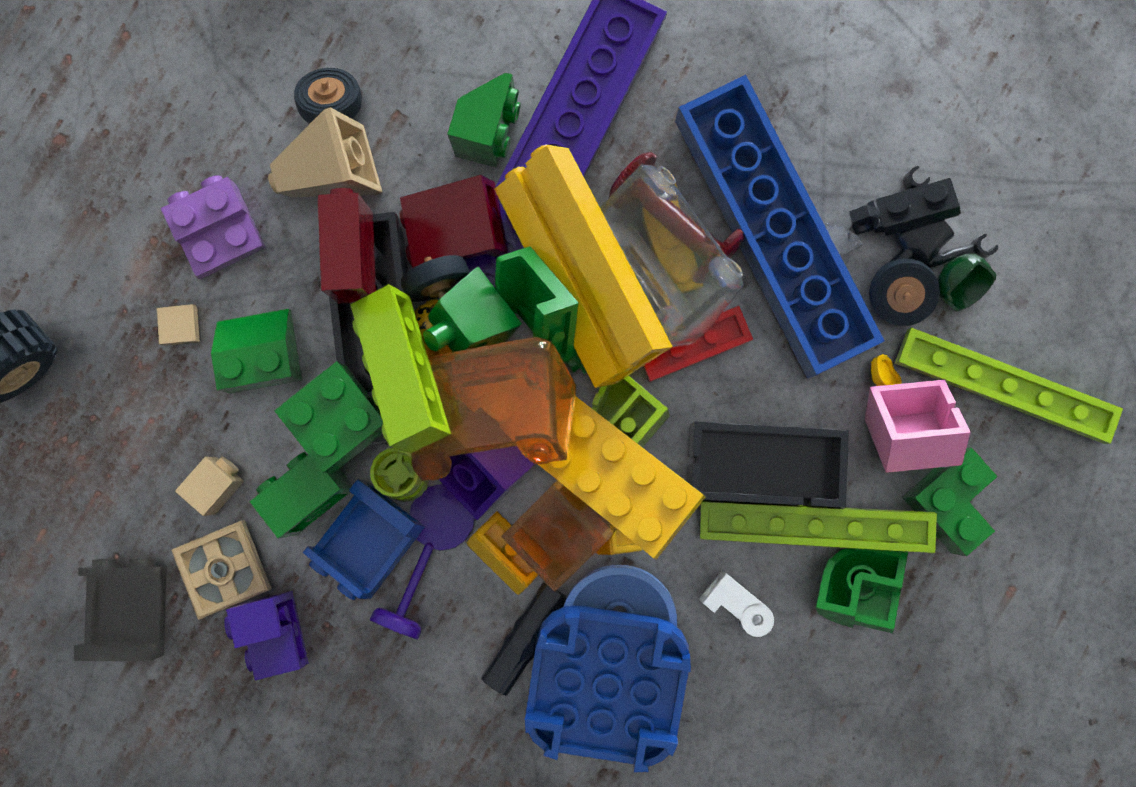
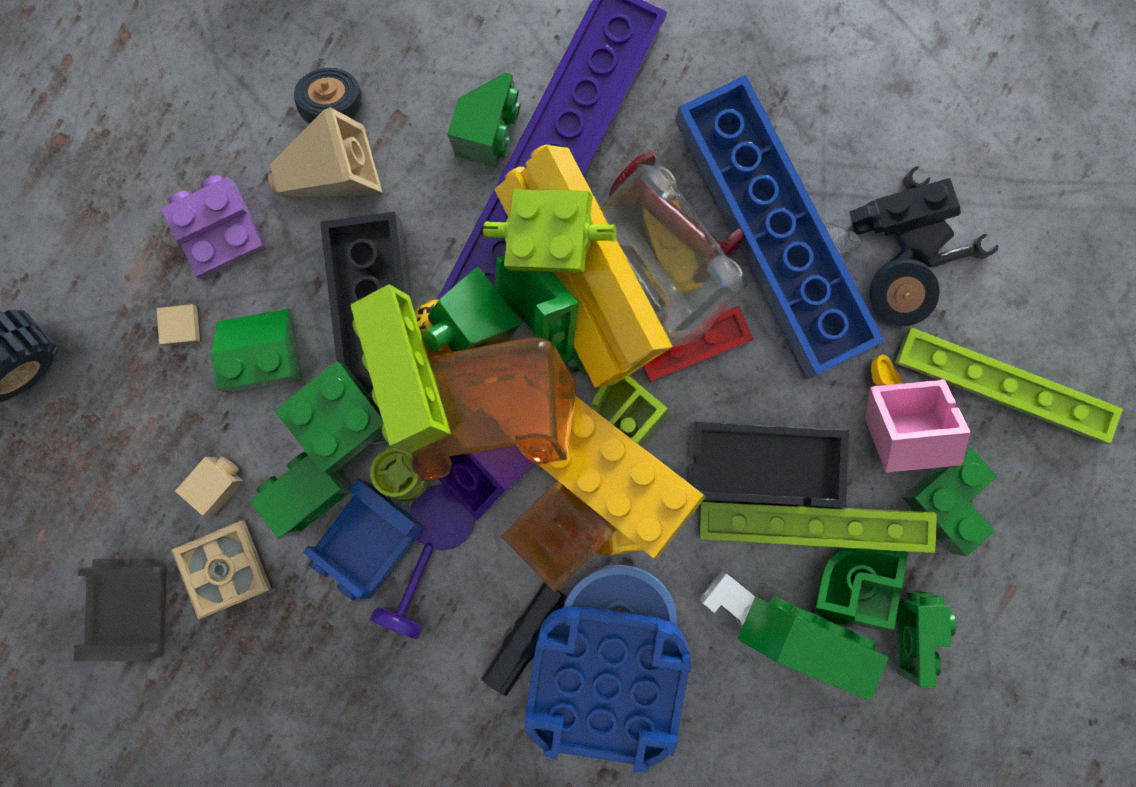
(271, 634): dark purple brick -> none
(346, 246): dark red brick -> none
(434, 277): black wheel -> none
(453, 220): dark red panel -> none
(500, 555): yellow slope -> none
(549, 230): none -> lime plate
(813, 646): none -> green brick
(921, 626): none -> green plate
(965, 281): dark green hair -> none

